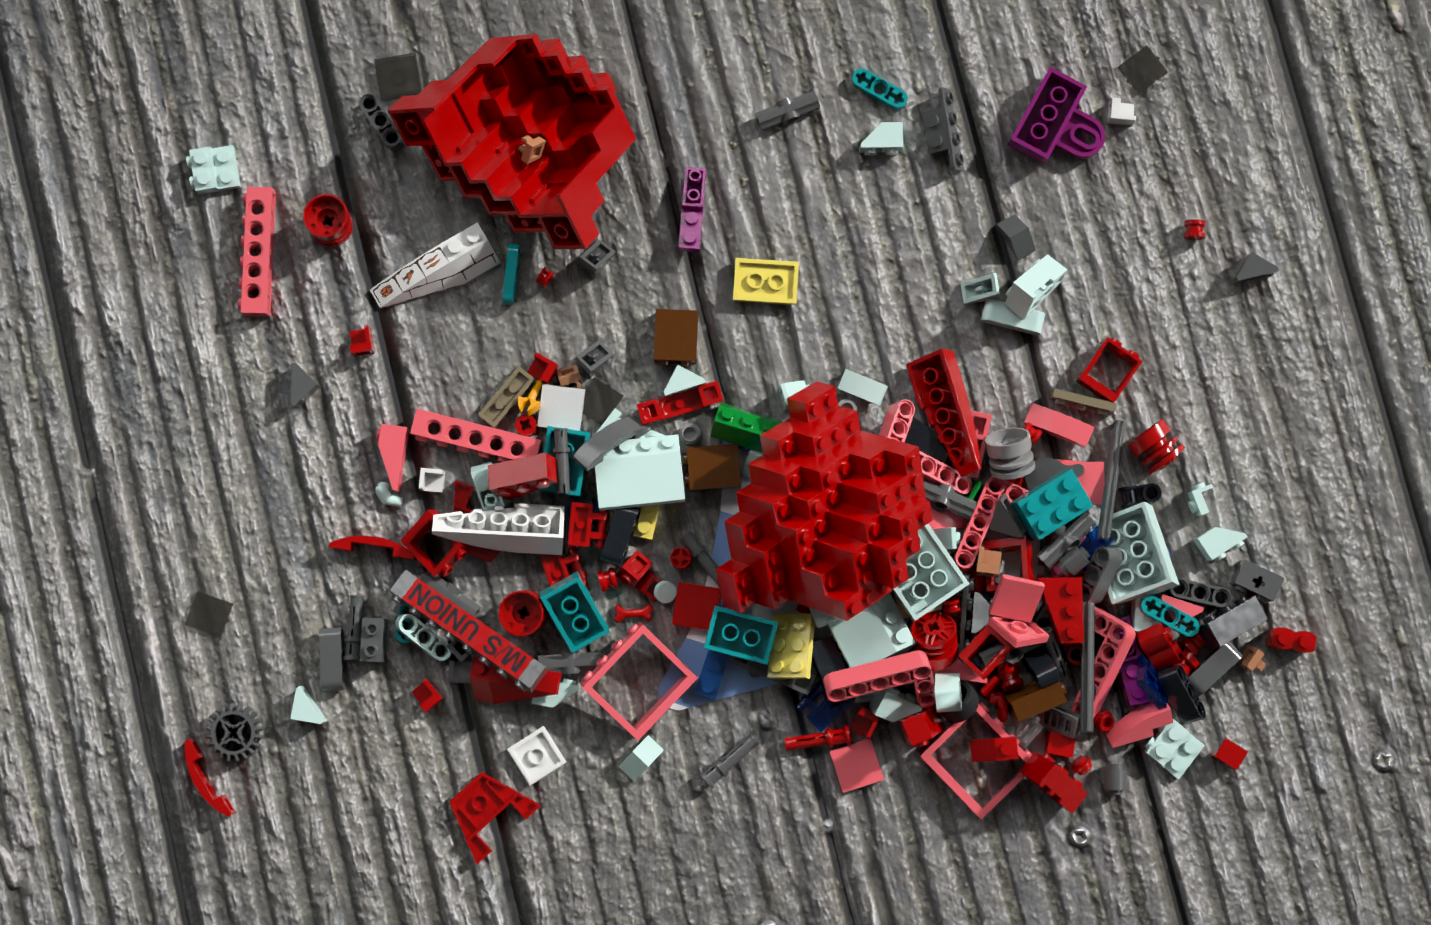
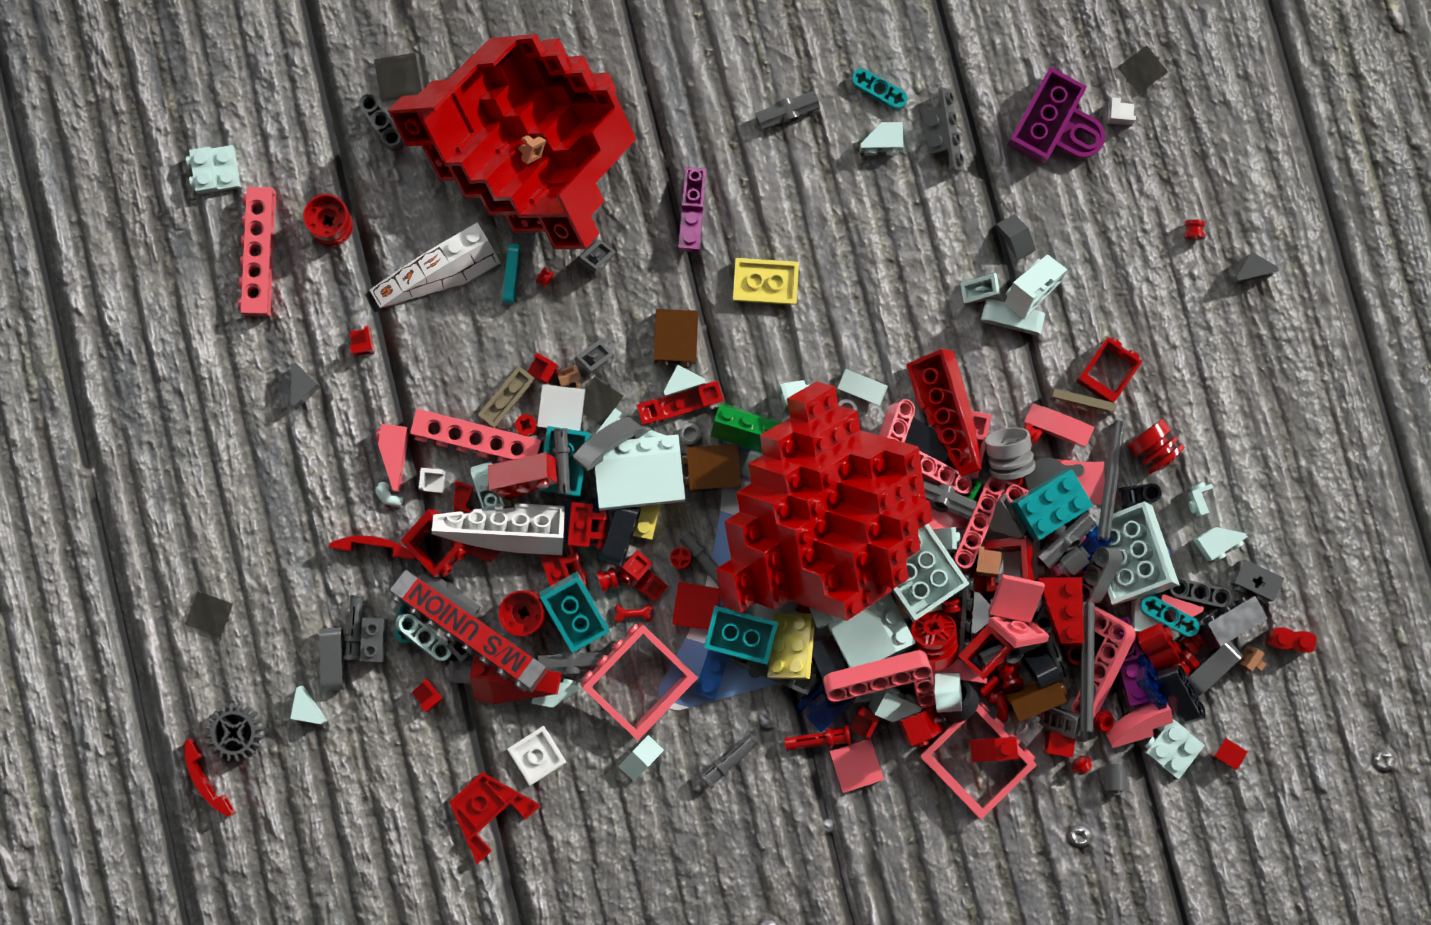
(531, 399): light orange bar -> none
(665, 592): light aqua tile -> none
(1054, 781): red wedge -> none

